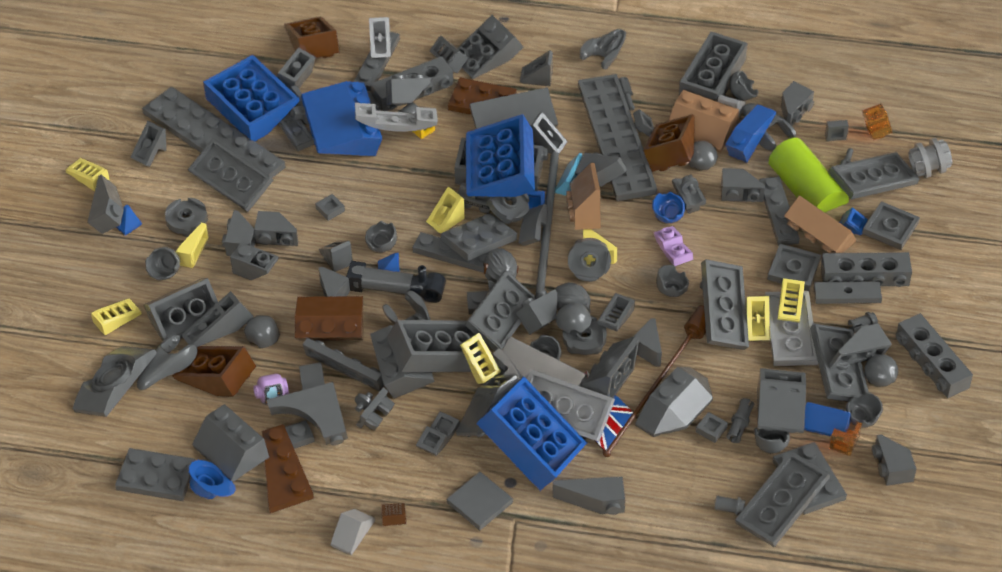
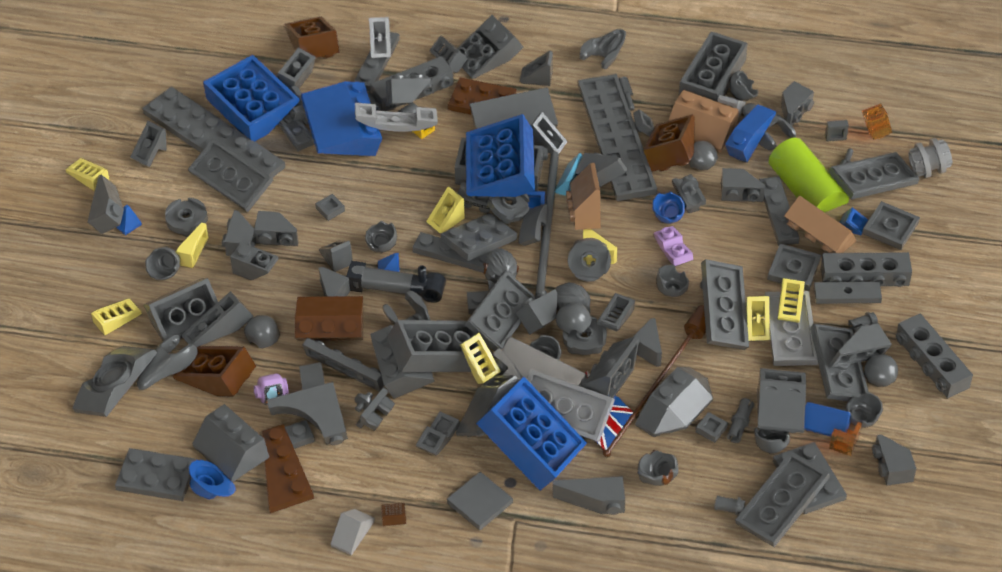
(657, 468): none -> dark grey hair

